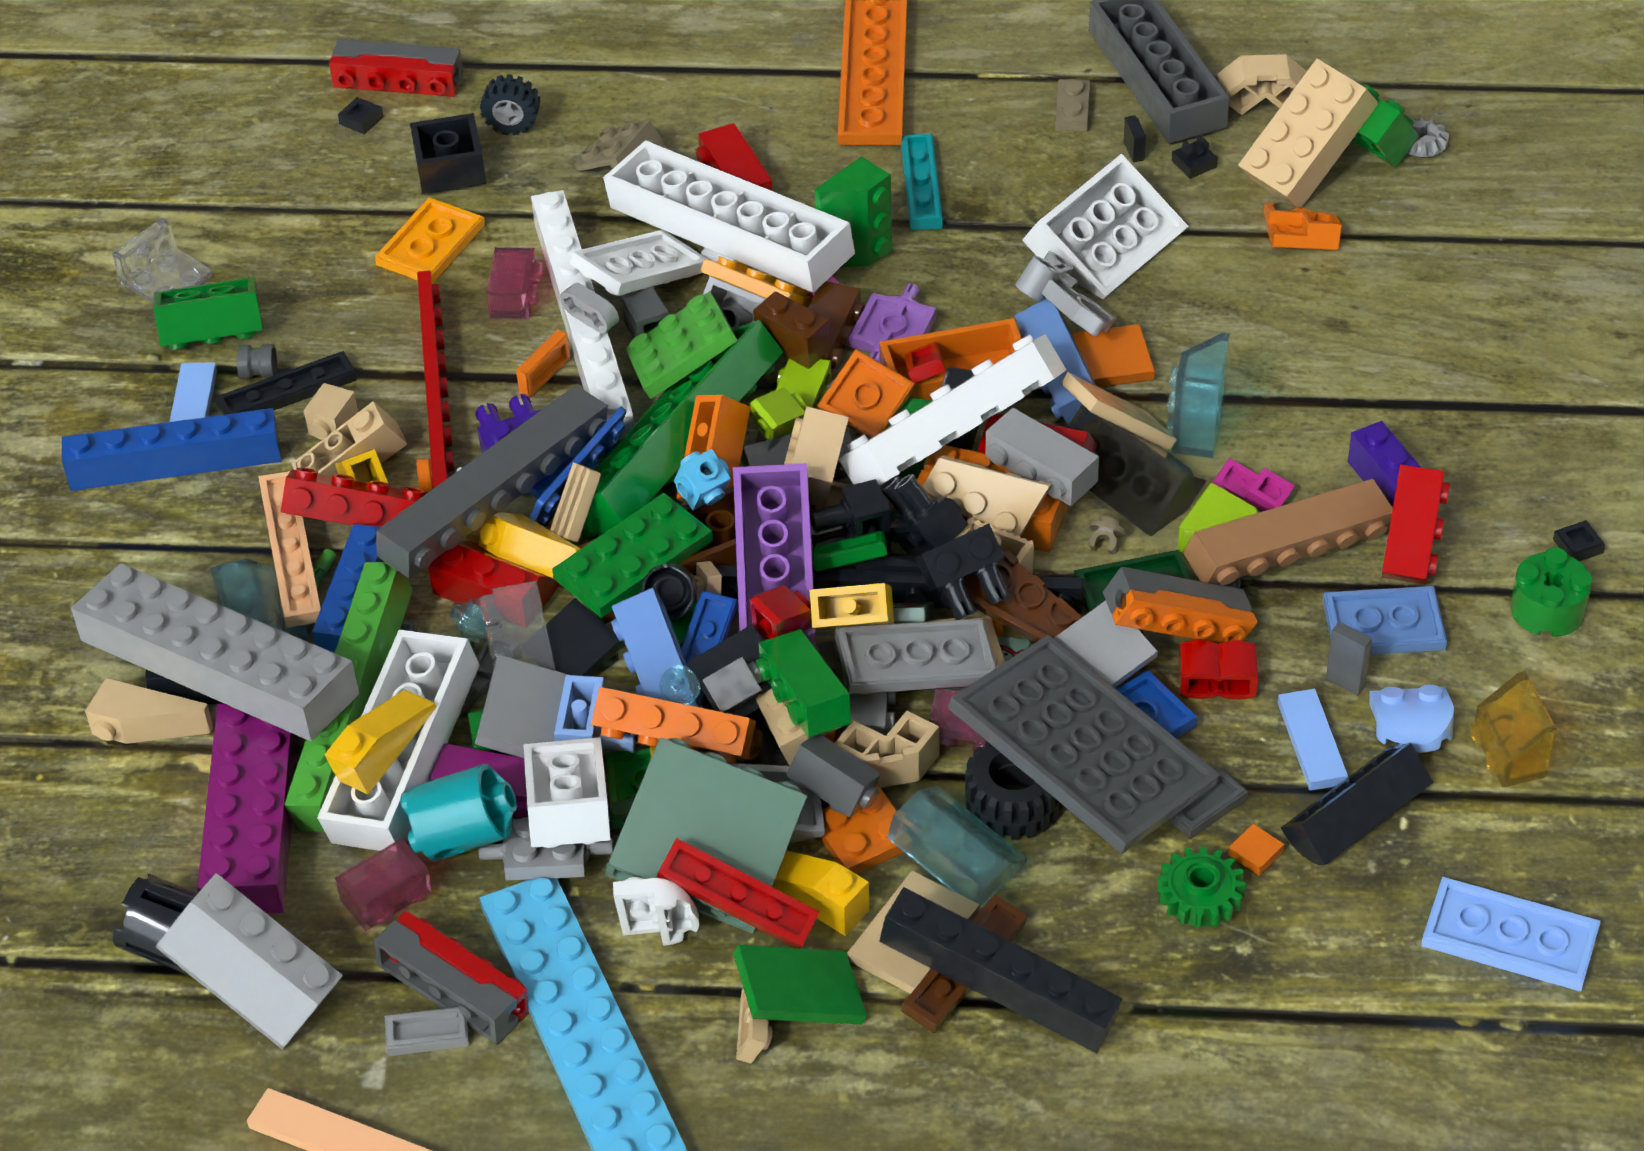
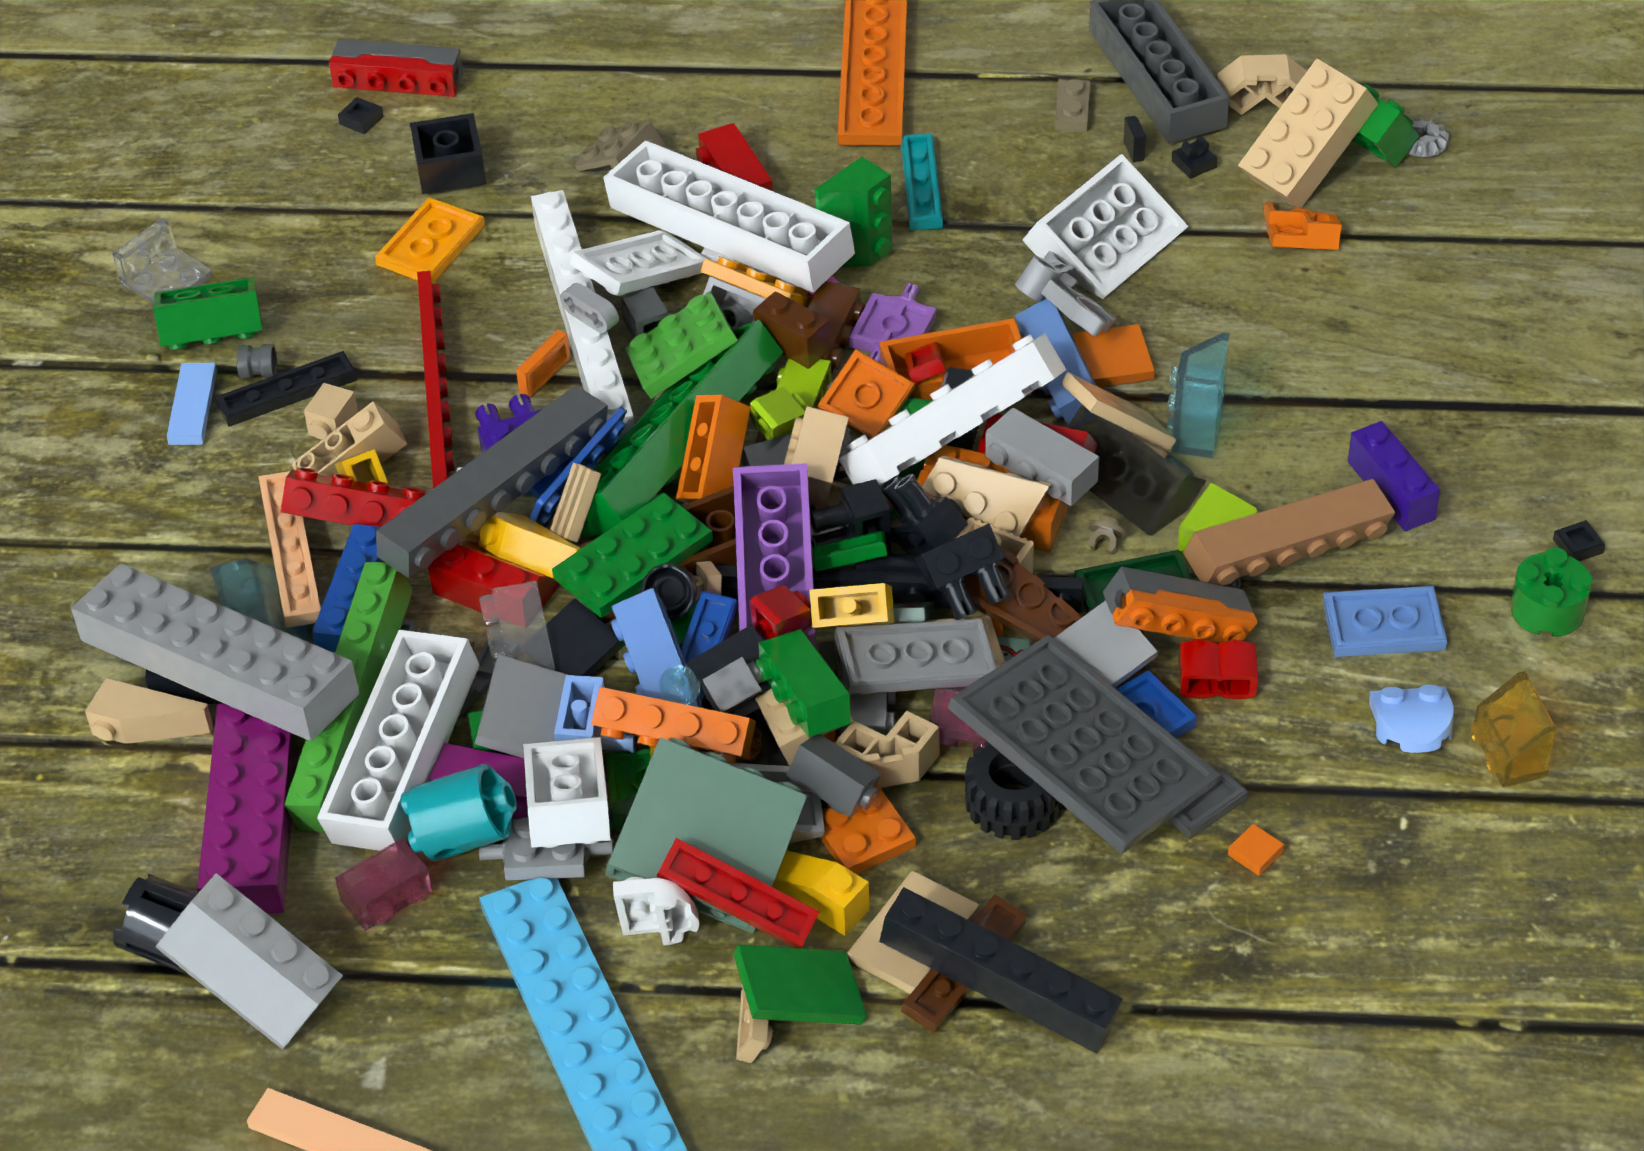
(171, 449): blue brick -> none
(323, 565): bright green pin -> none
(377, 739): yellow slope -> none
(424, 474): orange tile -> none
(425, 1031): light grey tile -> none
(451, 976): dark grey piece -> none
(469, 620): clear light blue plate -> none
(498, 107): black wheel -> none
(513, 282): clear pink brick -> none
(702, 479): medium azure brick -> none
(954, 845): clear light blue slope -> none
(1201, 887): green gear -> none
(1261, 490): dark pink slope -> none
(1312, 739): light blue tile -> none
(1348, 658): dark grey tile -> none
(1358, 804): black brick -> none
(1415, 524): red brick -> none
(1511, 933): light blue tile -> none

